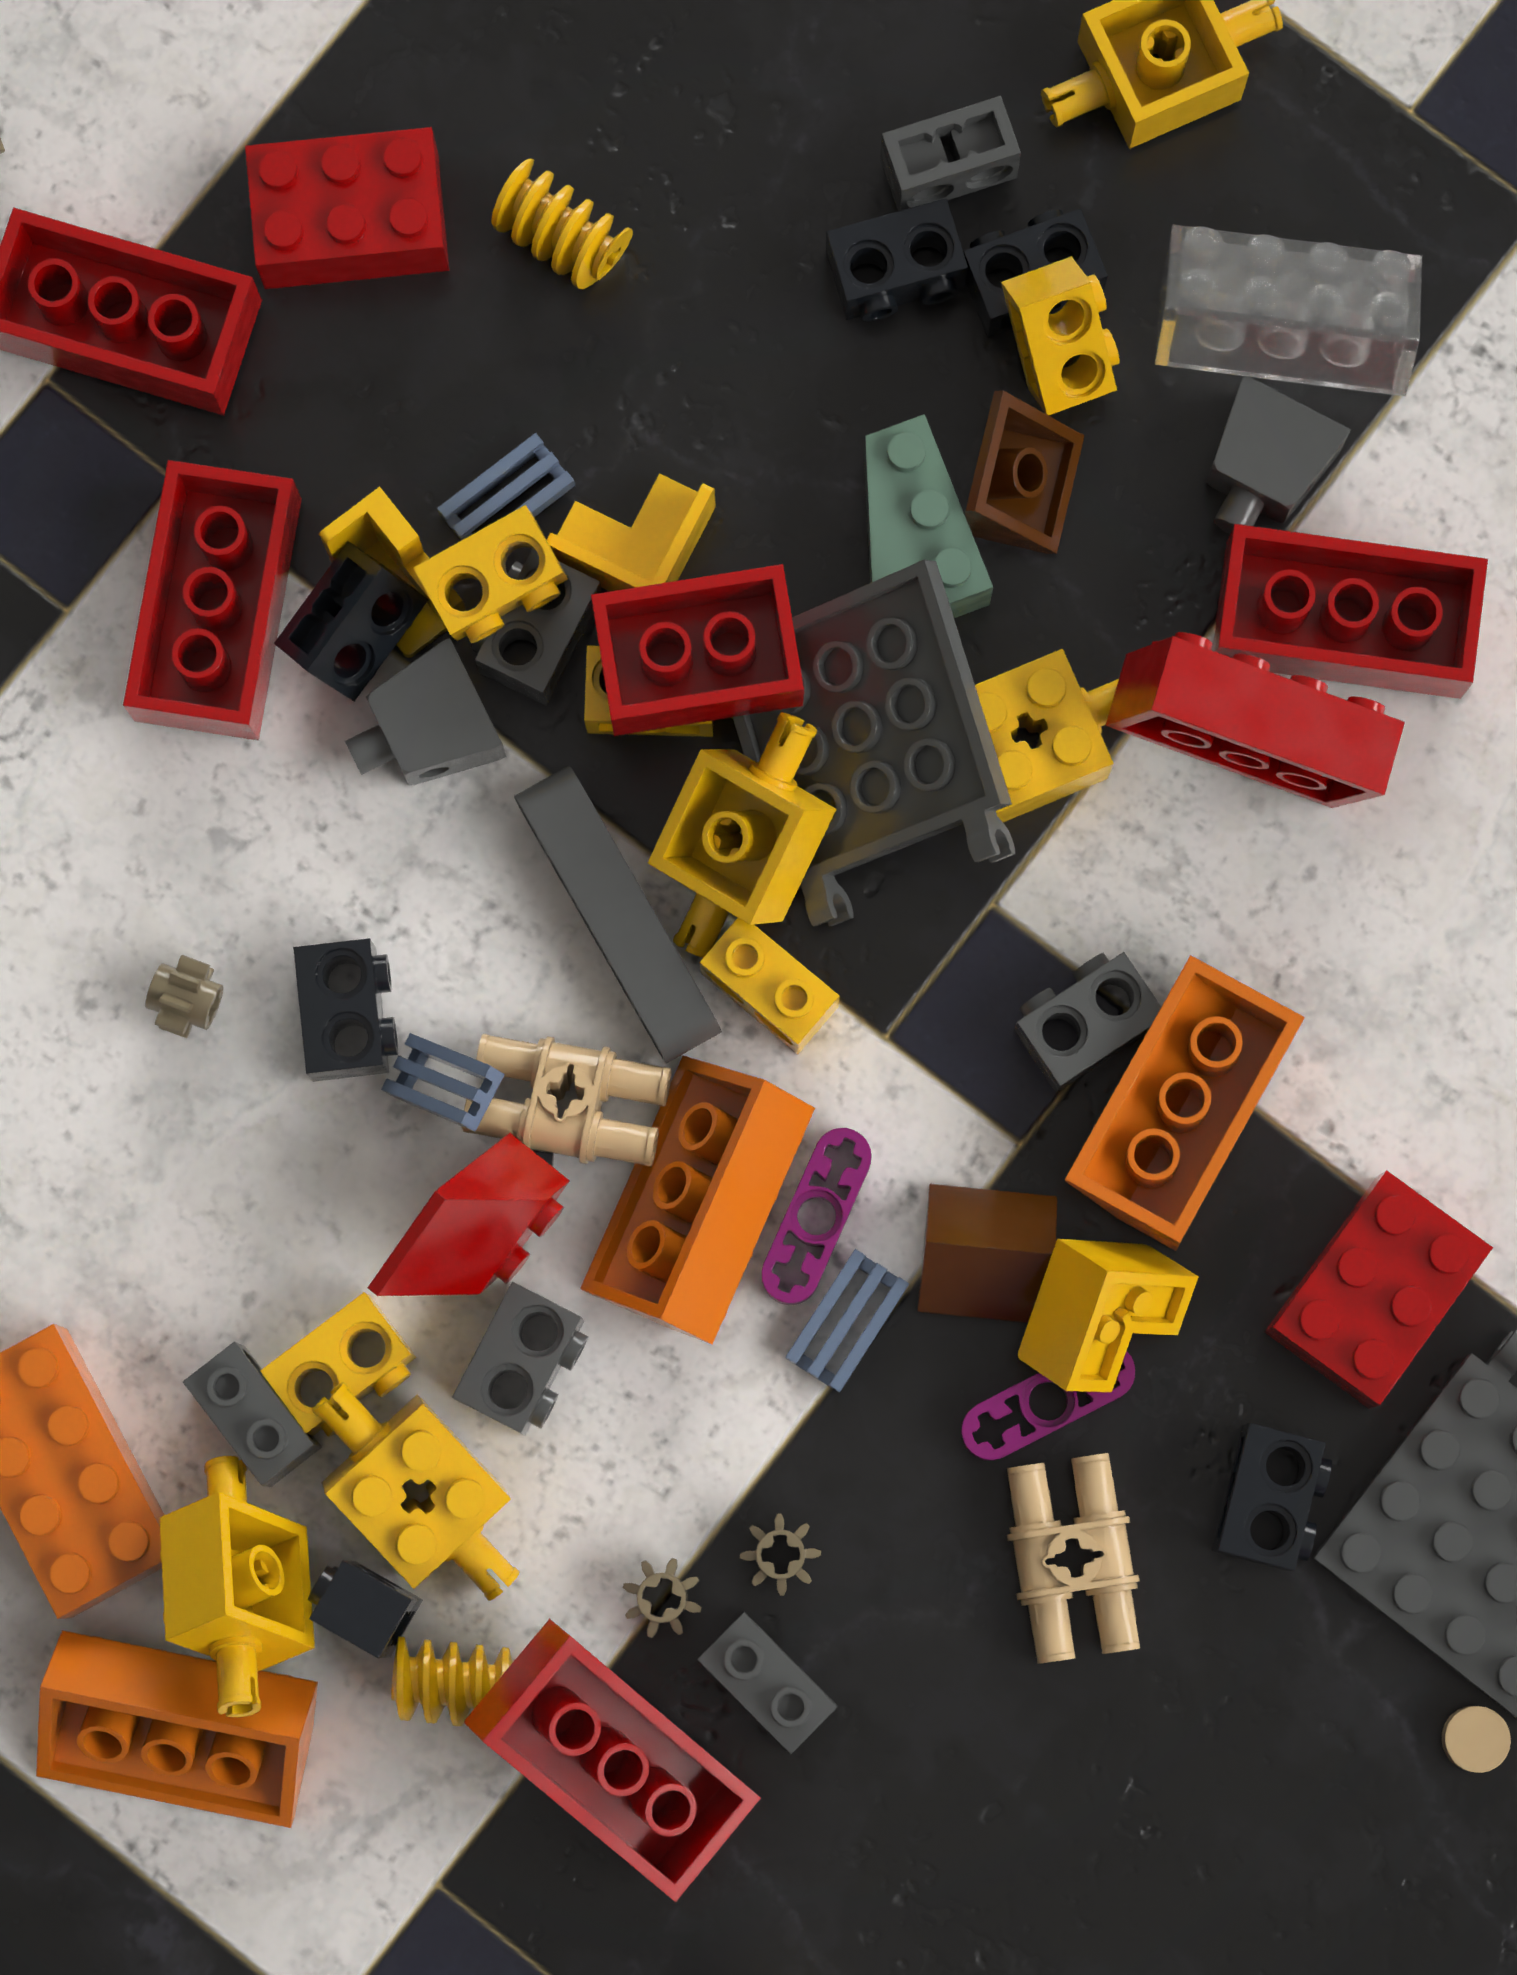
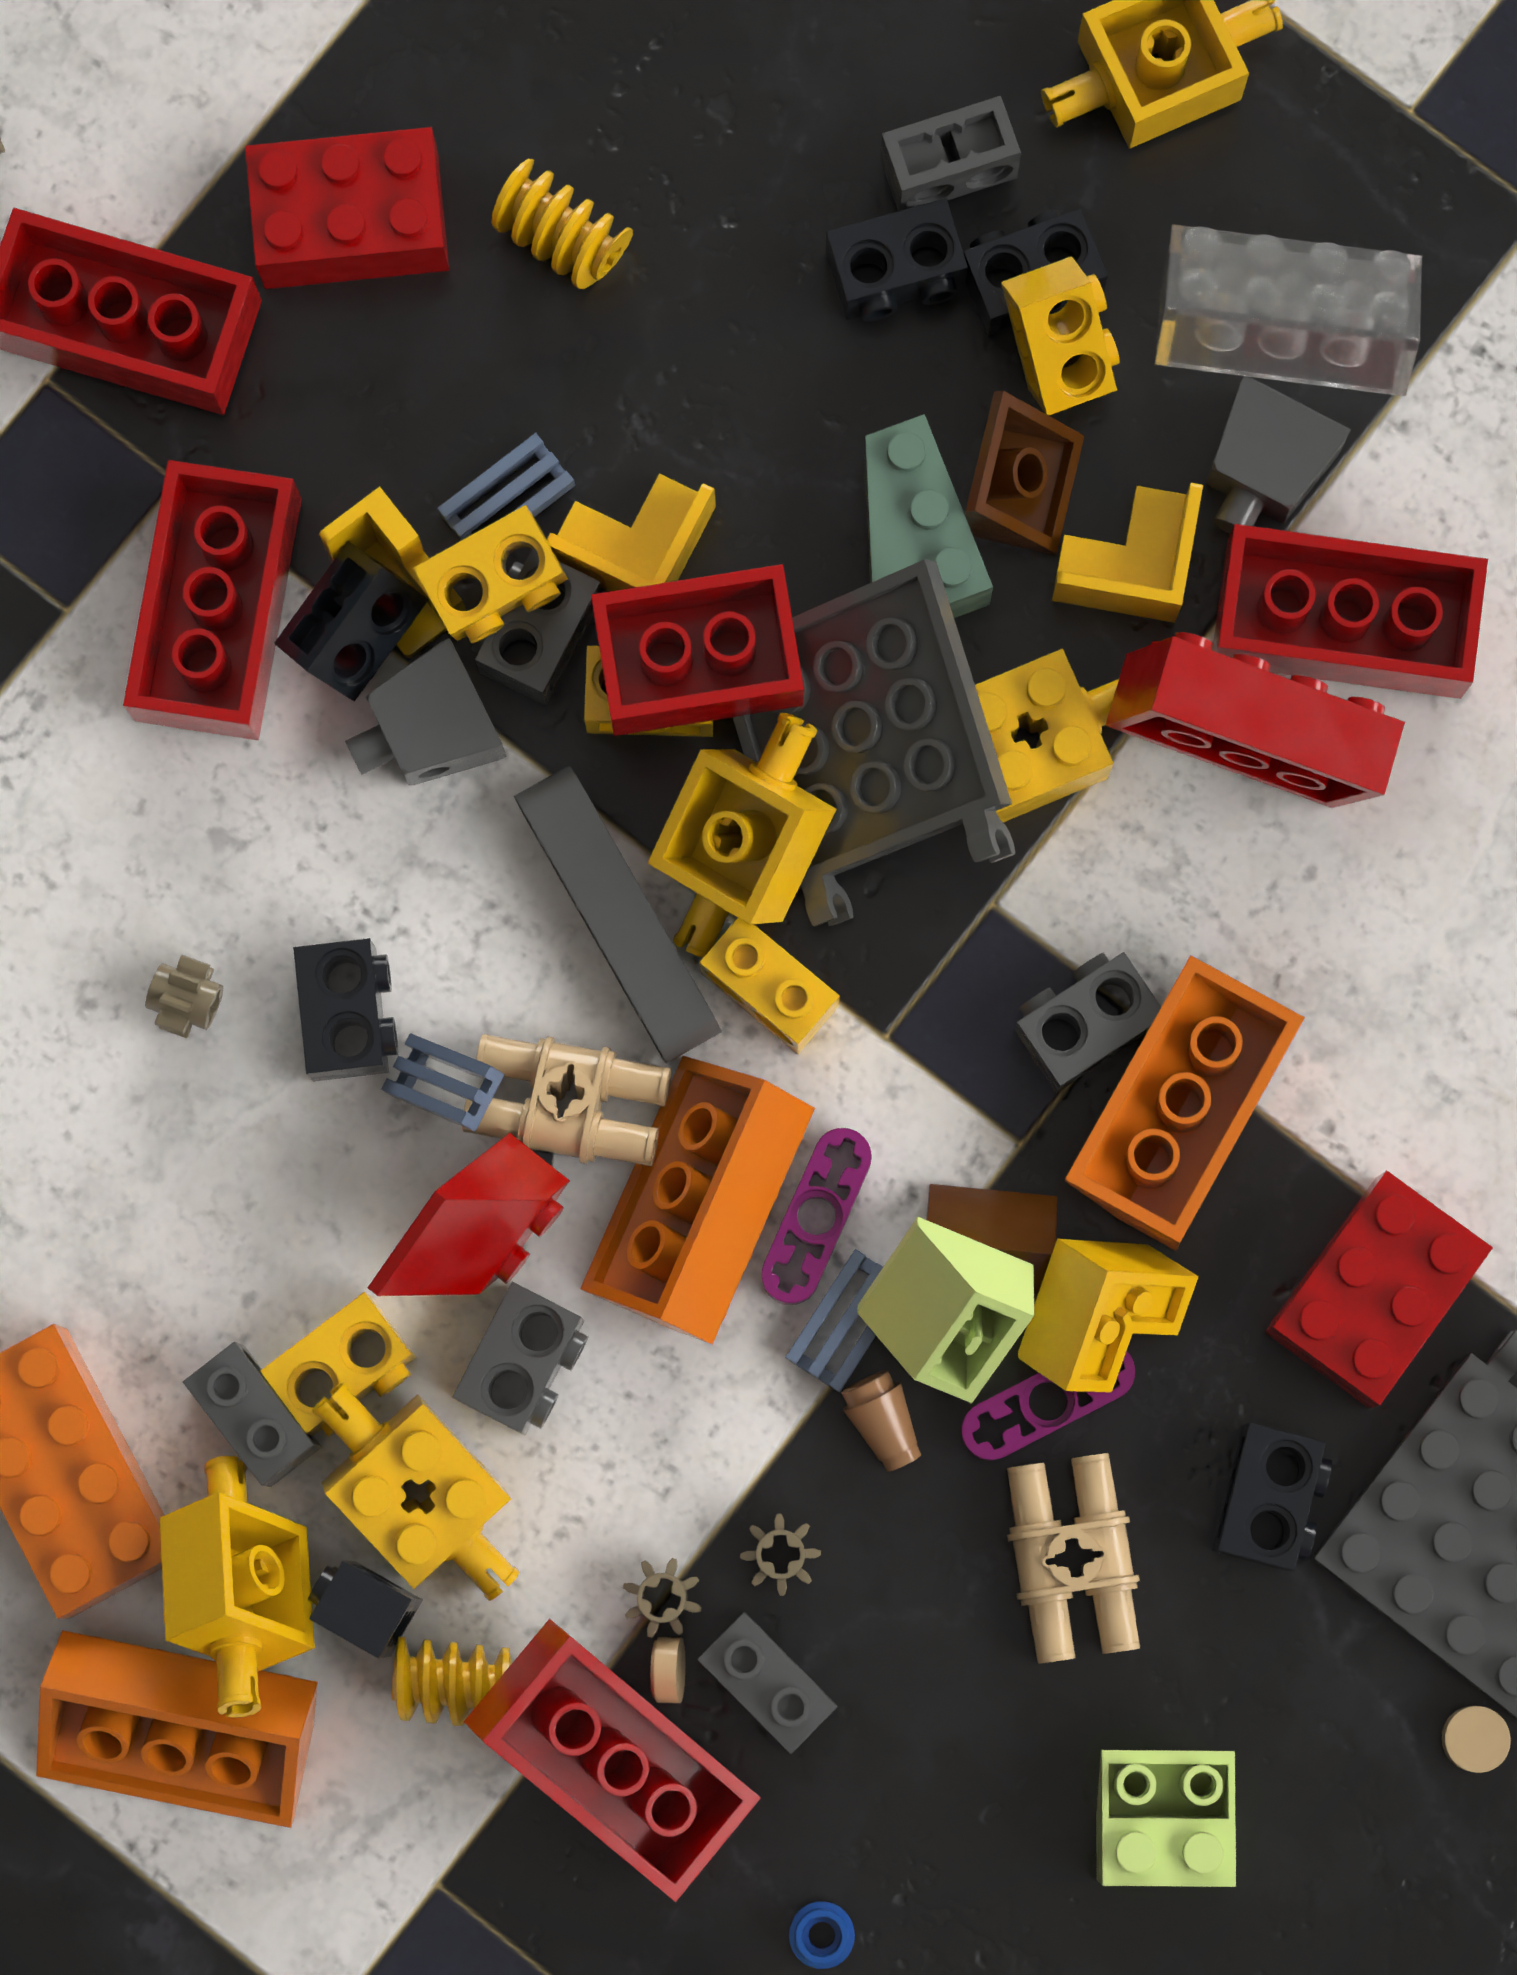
(668, 1670): none -> tan tile
(826, 1956): none -> blue plate
(883, 1419): none -> medium nougat cone
(949, 1307): none -> yellowish green slope
(1145, 573): none -> yellow panel
(1166, 1818): none -> yellowish green slope

